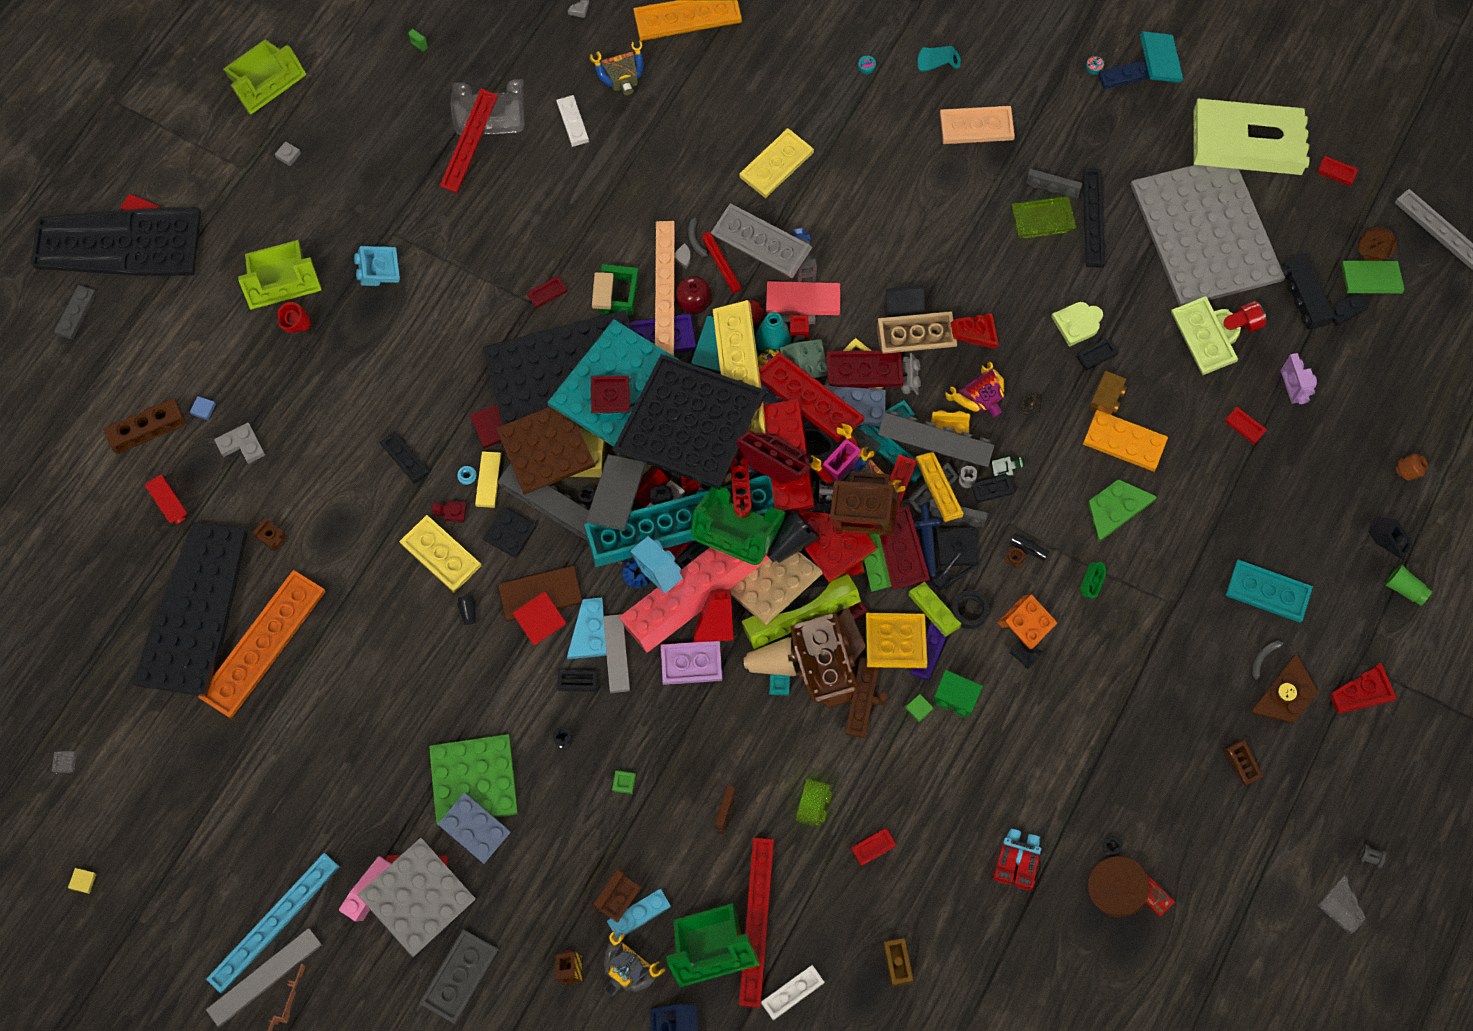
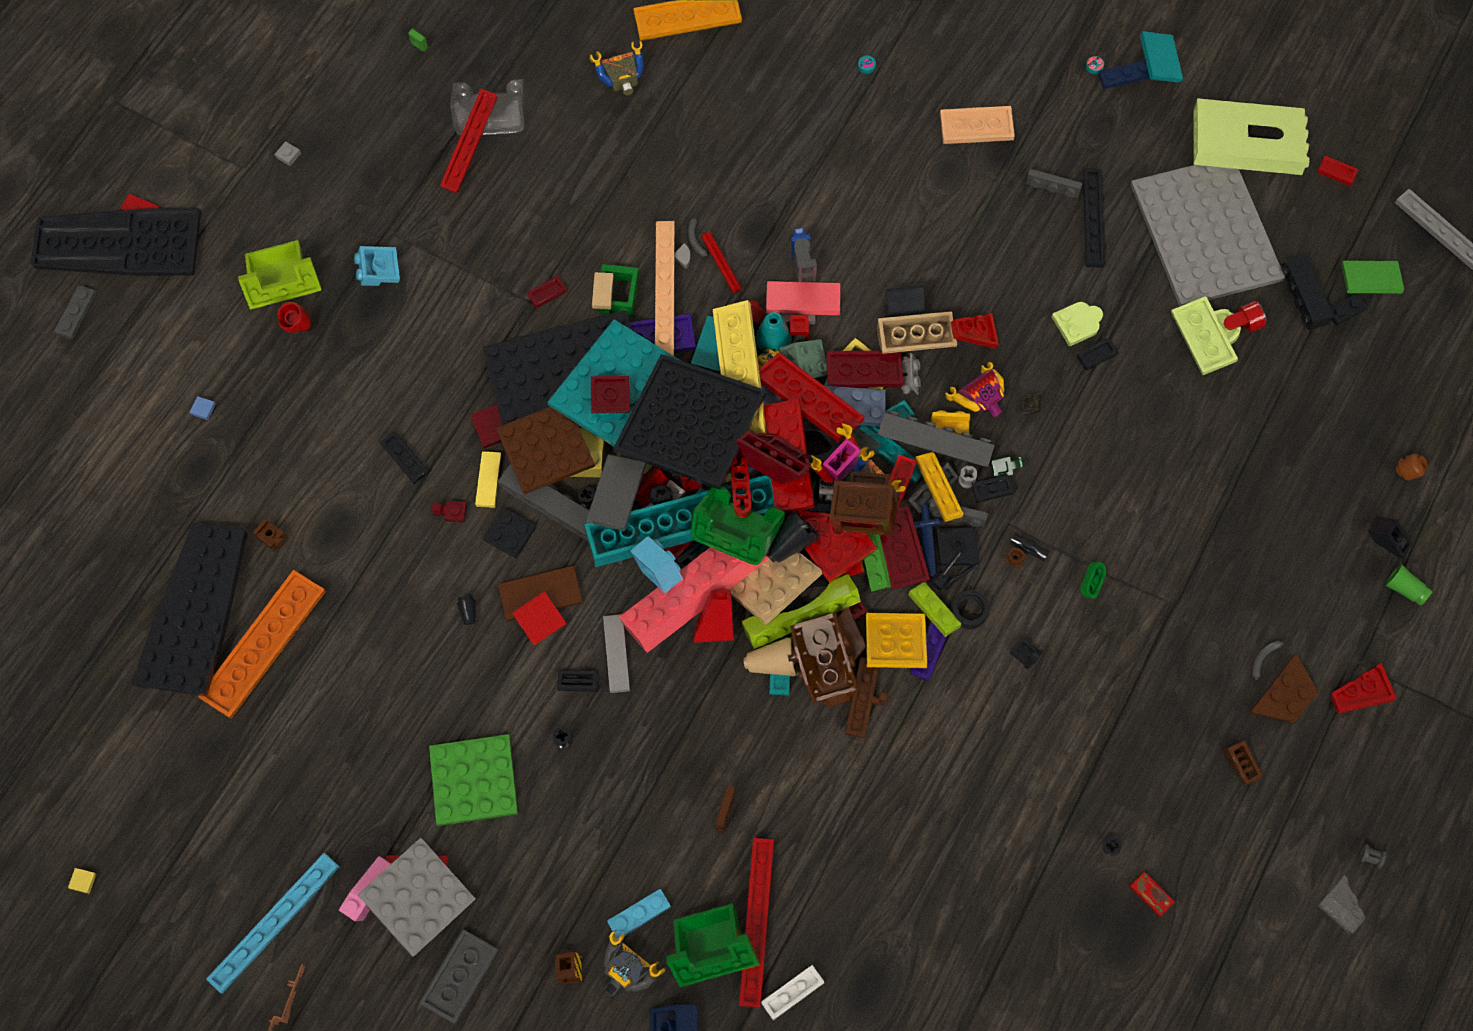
(64, 762): clear tile -> none
(138, 434): reddish brown brick -> none
(166, 499): red slope -> none
(243, 439): light grey plate -> none
(263, 74): lime windscreen -> none
(264, 977): light grey tile -> none
(440, 553): light yellow plate -> none
(467, 470): medium azure plate -> none
(474, 827): sand blue plate -> none
(572, 120): white plate -> none
(579, 9): light grey tile -> none
(589, 632): medium azure wing -> none
(616, 896): reddish brown bracket -> none
(624, 782): bright green tile -> none
(629, 576): blue gear -> none
(691, 662): lavender plate -> none
(693, 295): dark red cylinder -> none
(761, 240): light grey plate -> none
(776, 163): light yellow plate -> none
(813, 803): clear neon green brick -> none
(873, 847): red tile -> none
(897, 962): pearl gold brick -> none
(919, 708): bright green tile -> none
(934, 57): teal piece -> none
(957, 694): green slope -> none
(1020, 854): hips -> none
(1028, 620): orange bracket -> none
(1043, 217): clear neon green piece -> none
(1108, 393): pearl gold brick -> none
(1117, 506): bright green wing -> none
(1118, 886): reddish brown piece -> none
(1125, 440): light orange plate -> none
(1245, 425): red tile -> none
(1269, 591): teal tile -> none
(1287, 692): light yellow tile -> none
(1298, 382): lavender plate -> none
(1377, 244): reddish brown tile -> none

